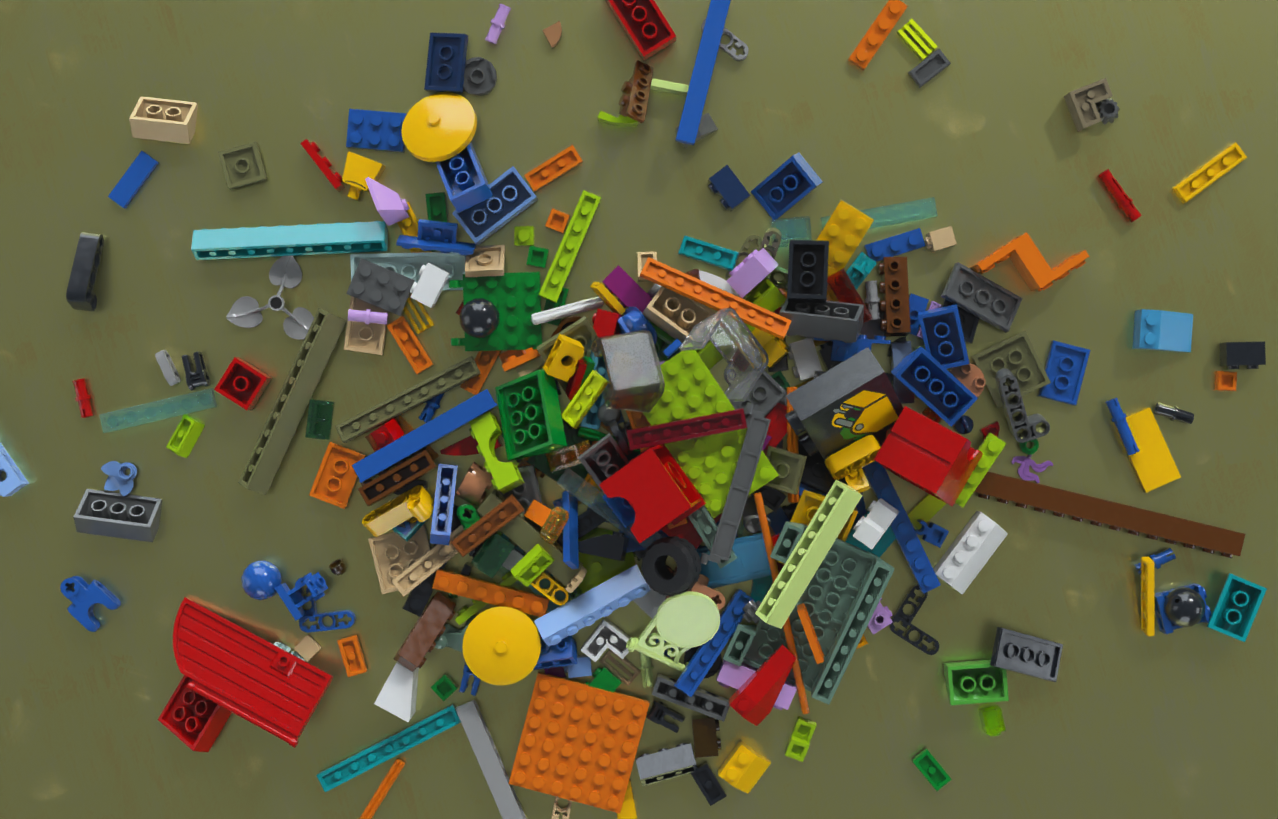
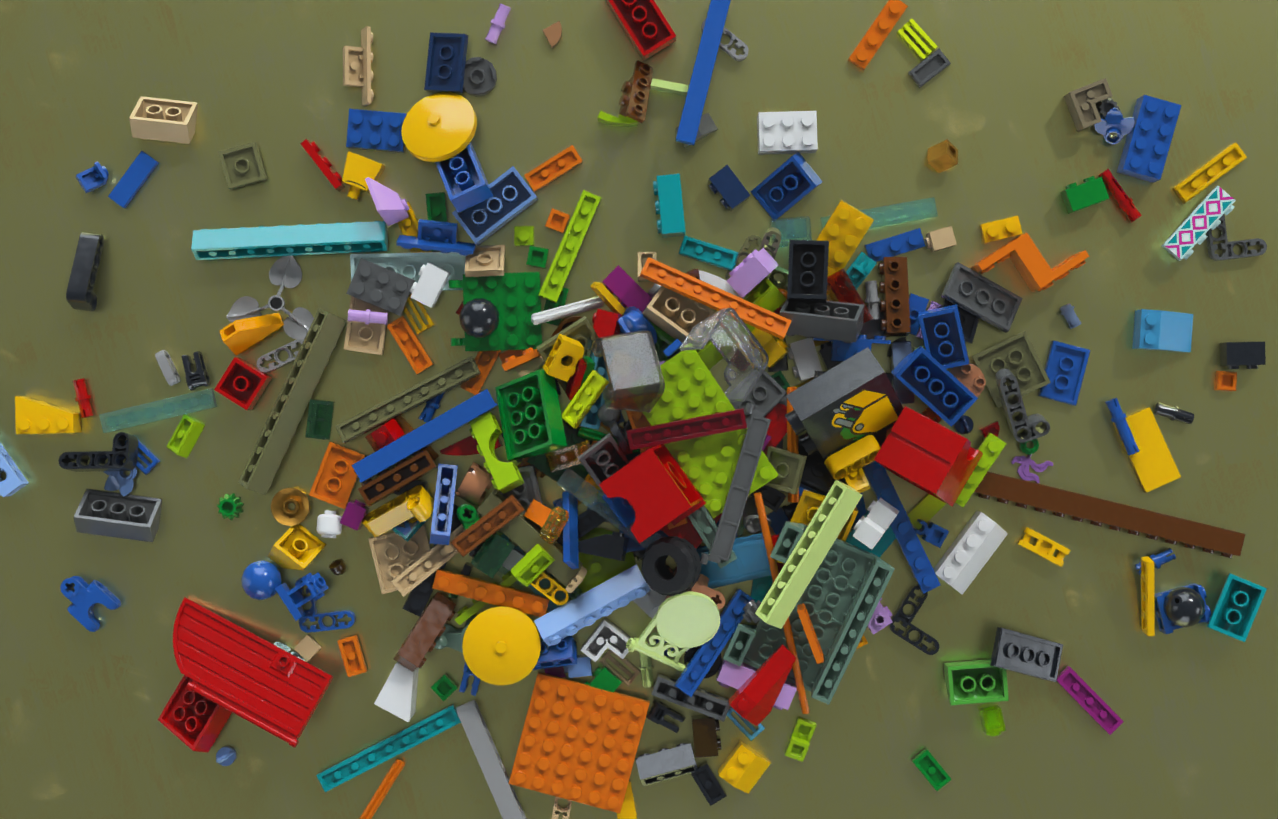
(43, 418): none -> yellow wedge
(93, 177): none -> blue bracket
(98, 458): none -> black beam
(146, 471): none -> blue tile
(226, 756): none -> medium blue tile
(230, 506): none -> green piece
(248, 331): none -> light orange slope
(268, 357): none -> light grey beam
(281, 510): none -> pearl gold dish
(296, 548): none -> yellow slope
(329, 524): none -> white head
(354, 514): none -> magenta brick
(358, 66): none -> tan bracket
(669, 205): none -> teal brick
(748, 735): none -> medium azure tile
(787, 132): none -> white brick
(943, 156): none -> pearl gold panel
(1000, 229): none -> yellow plate
(1044, 547): none -> yellow plate
(1070, 315): none -> sand blue pin
(1084, 195): none -> green brick
(1089, 700): none -> magenta plate
(1114, 123): none -> blue plate
(1150, 139): none -> blue brick
(1197, 224): none -> brick
(1227, 247): none -> dark grey beam

